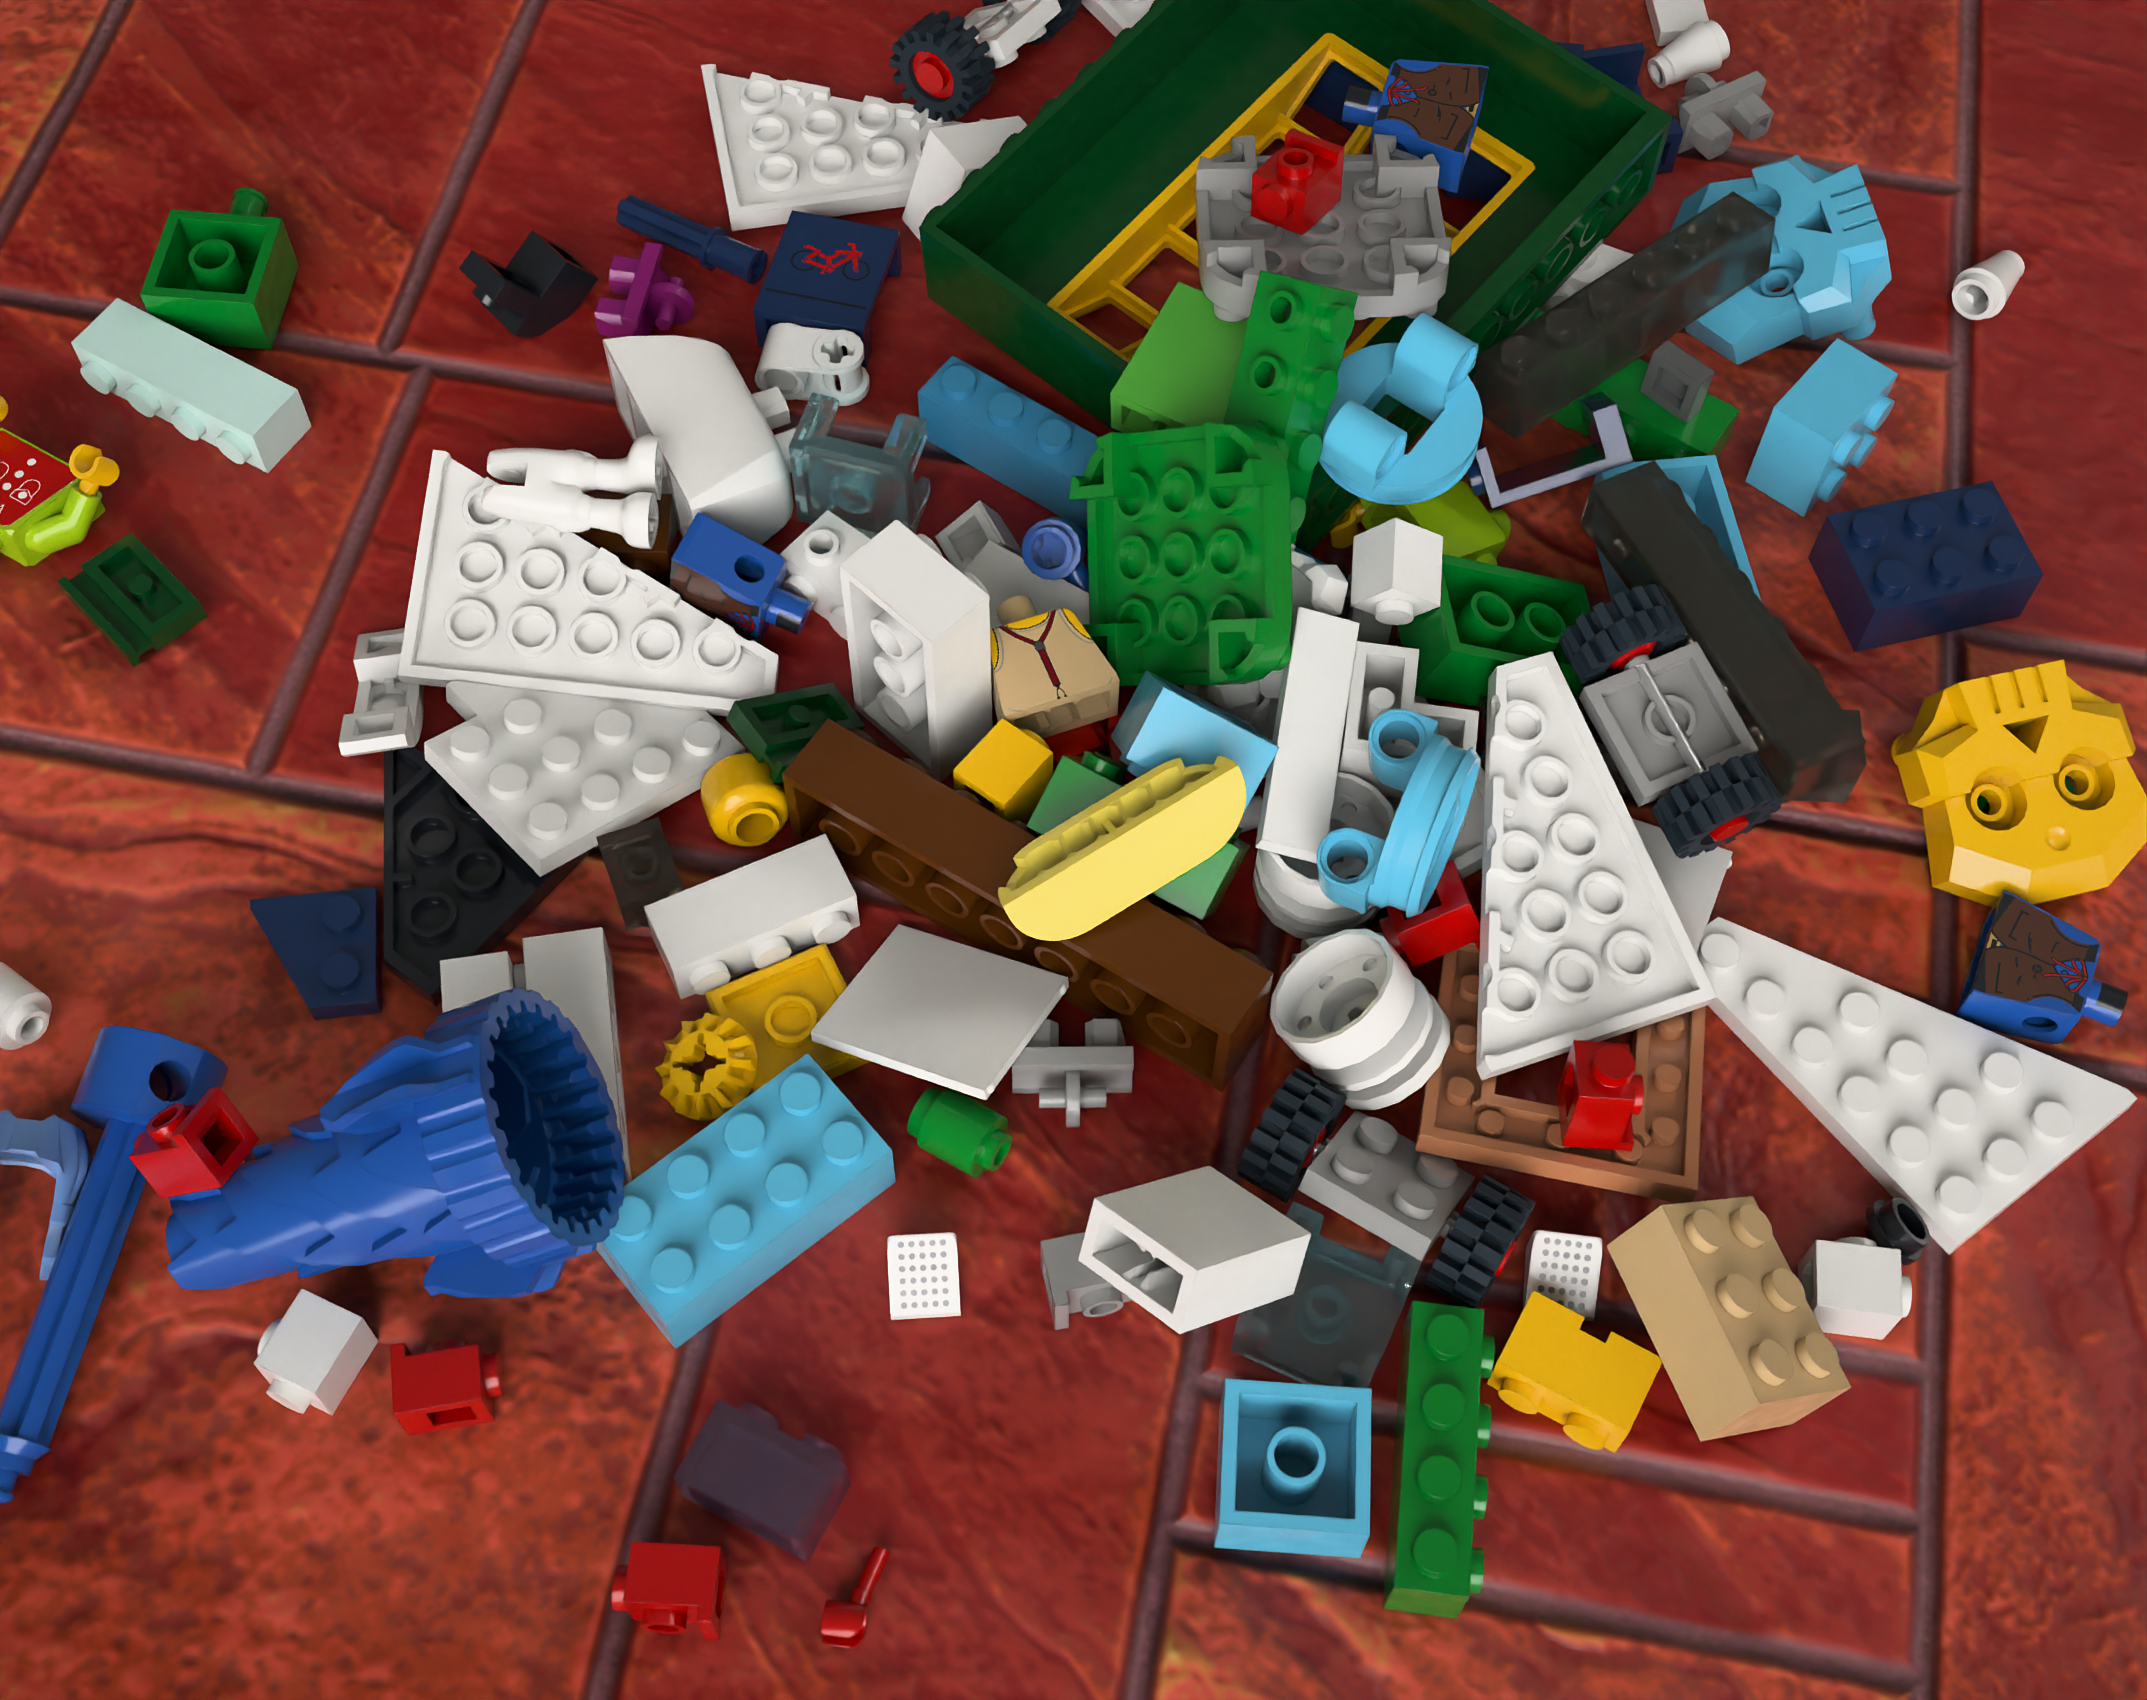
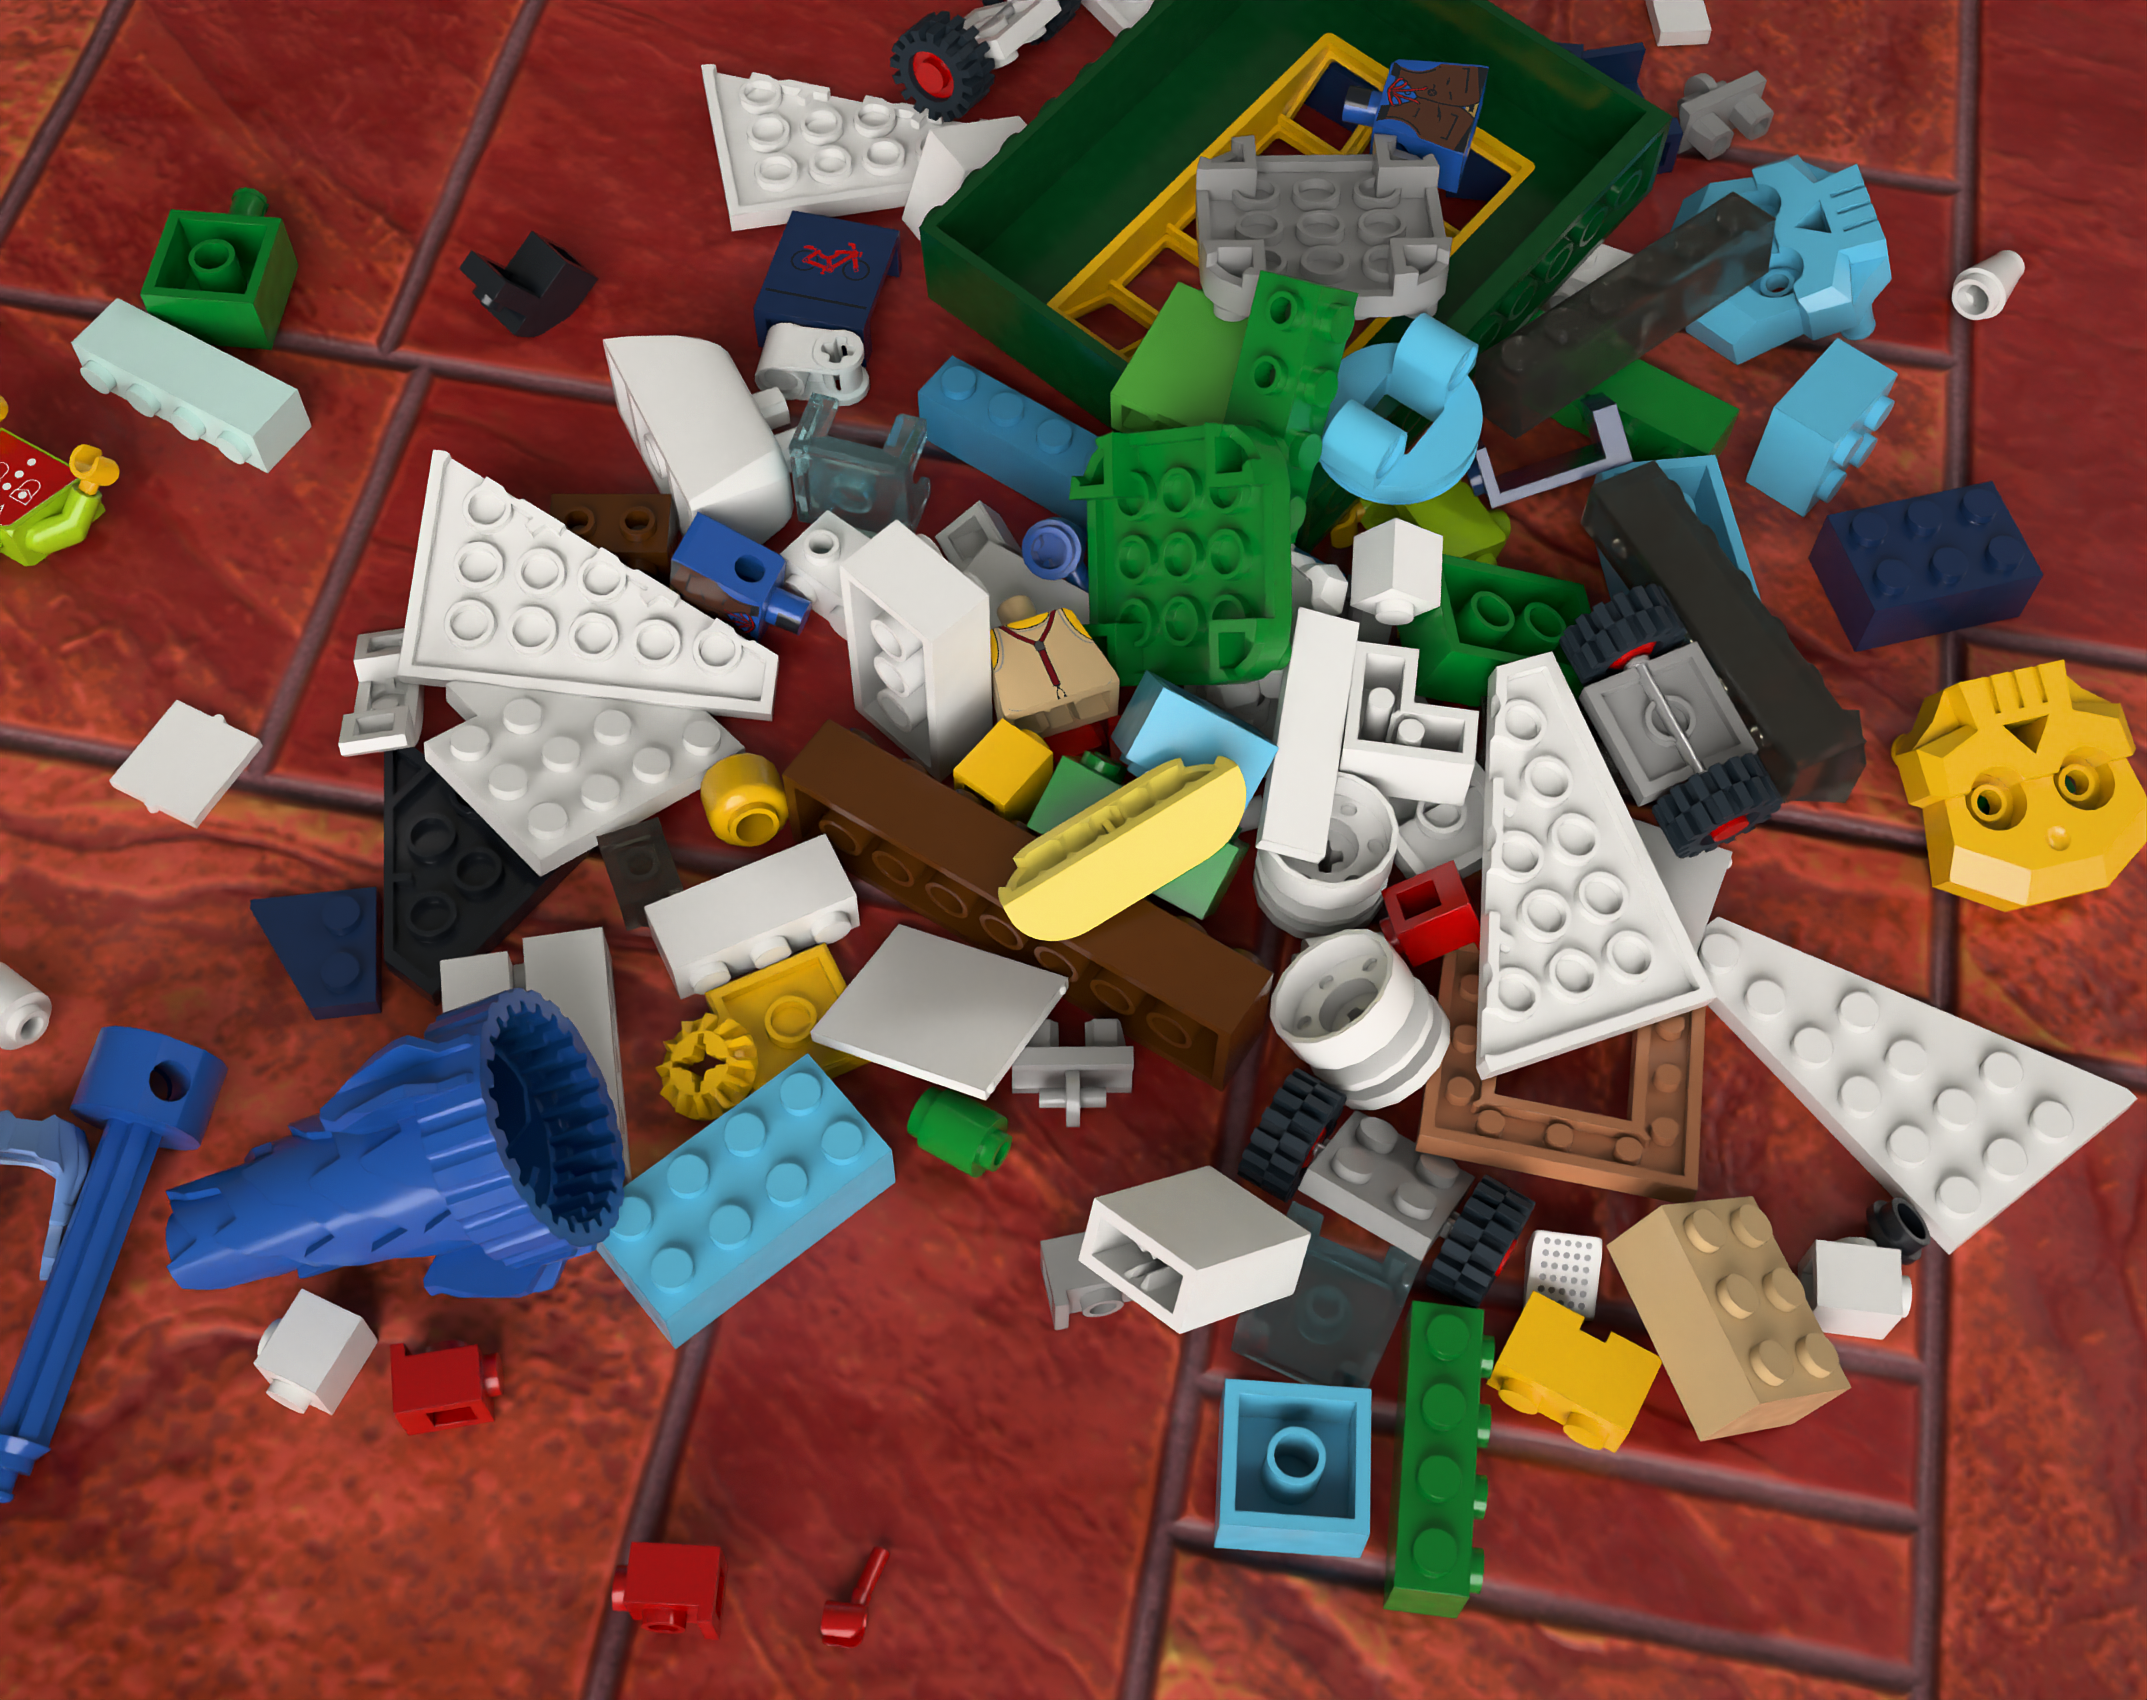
(132, 599): dark green plate -> none
(186, 763): none -> white piece
(193, 1145): red brick -> none
(558, 486): white piece -> none
(650, 298): magenta hips -> none
(709, 246): dark blue axle -> none
(764, 1477): clear purple brick -> none
(784, 722): dark green plate -> none
(923, 1275): white slope -> none
(1298, 183): red brick -> none
(1435, 799): medium azure piece -> none
(1599, 1096): red brick -> none
(1677, 381): dark grey plate -> none
(1693, 52): white cone -> none
(2034, 975): torso -> none

